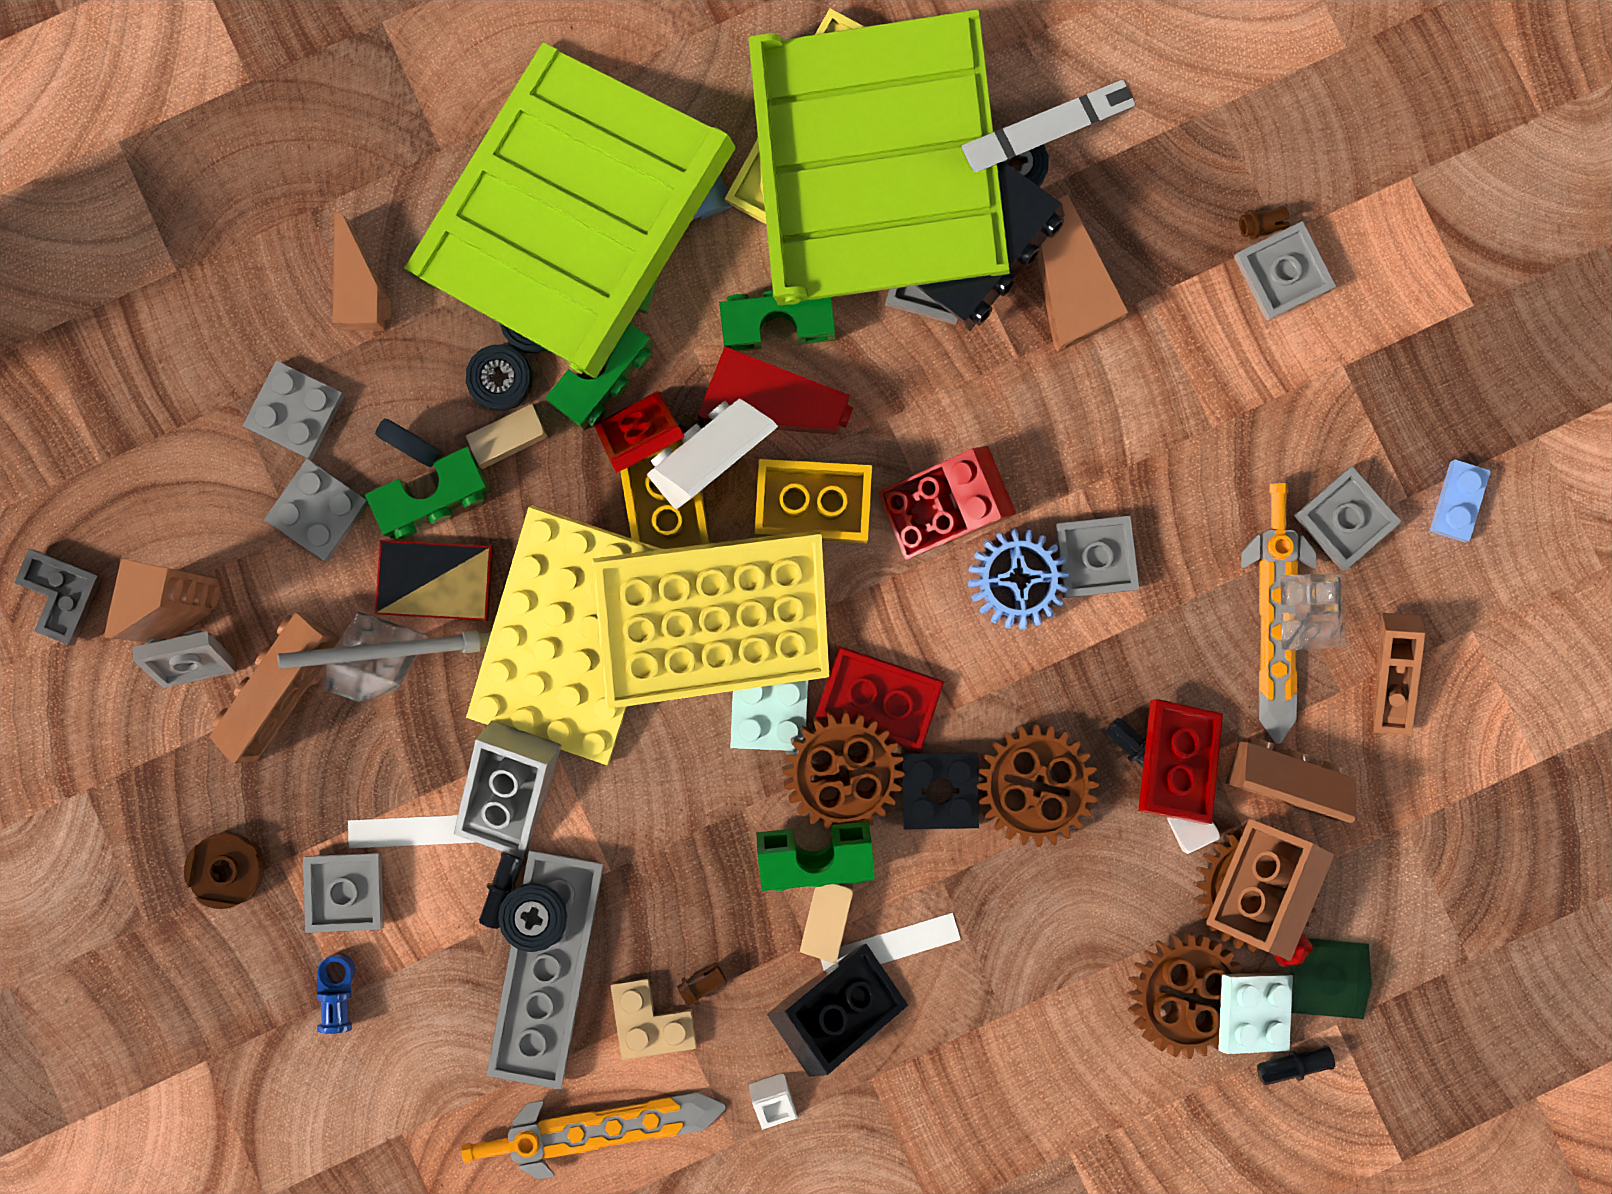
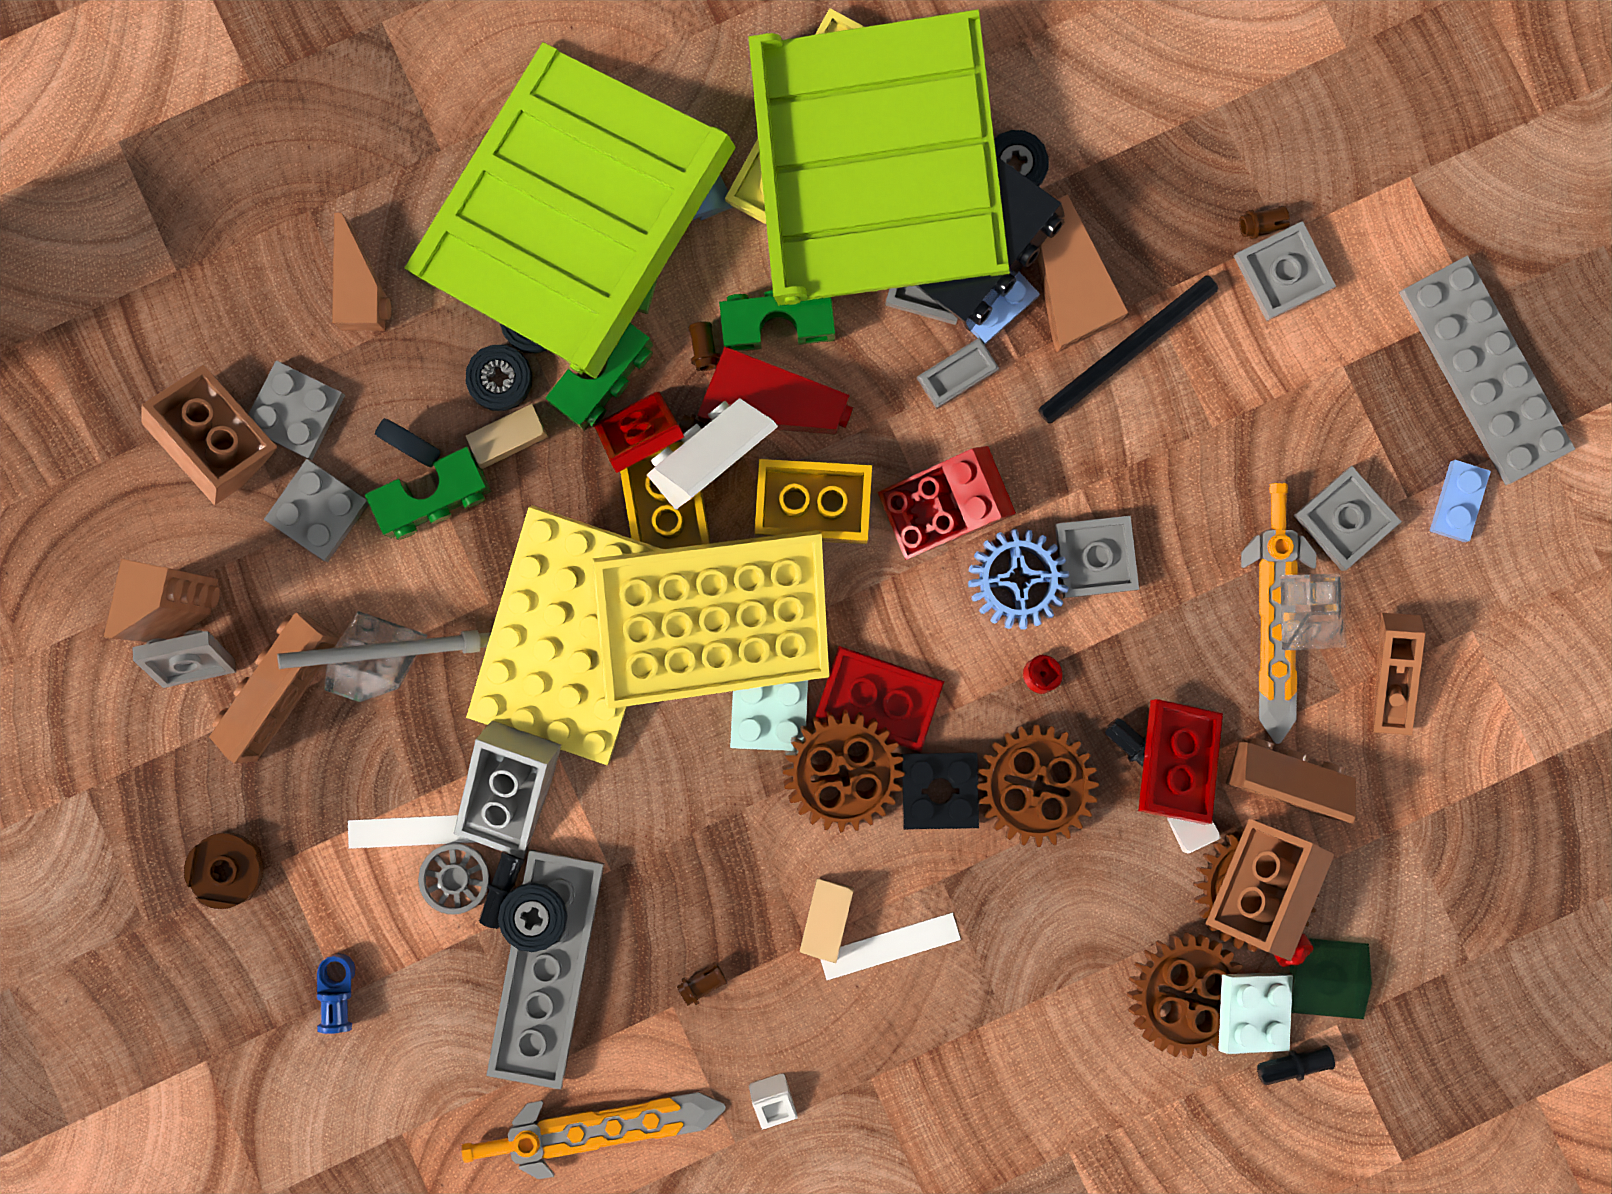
(68, 592): flat silver plate -> none
(207, 434): none -> nougat slope
(343, 892): light grey plate -> none
(434, 580): tile -> none
(453, 878): none -> light grey wheel
(642, 1031): tan plate -> none
(703, 346): none -> reddish brown pin
(837, 1011): black slope -> none
(843, 861): green arch -> none
(957, 373): none -> light grey tile
(1006, 309): none -> light blue plate
(1042, 674): none -> red tile
(1047, 126): white sticker -> none
(1128, 349): none -> black axle
(1486, 370): none -> light grey plate

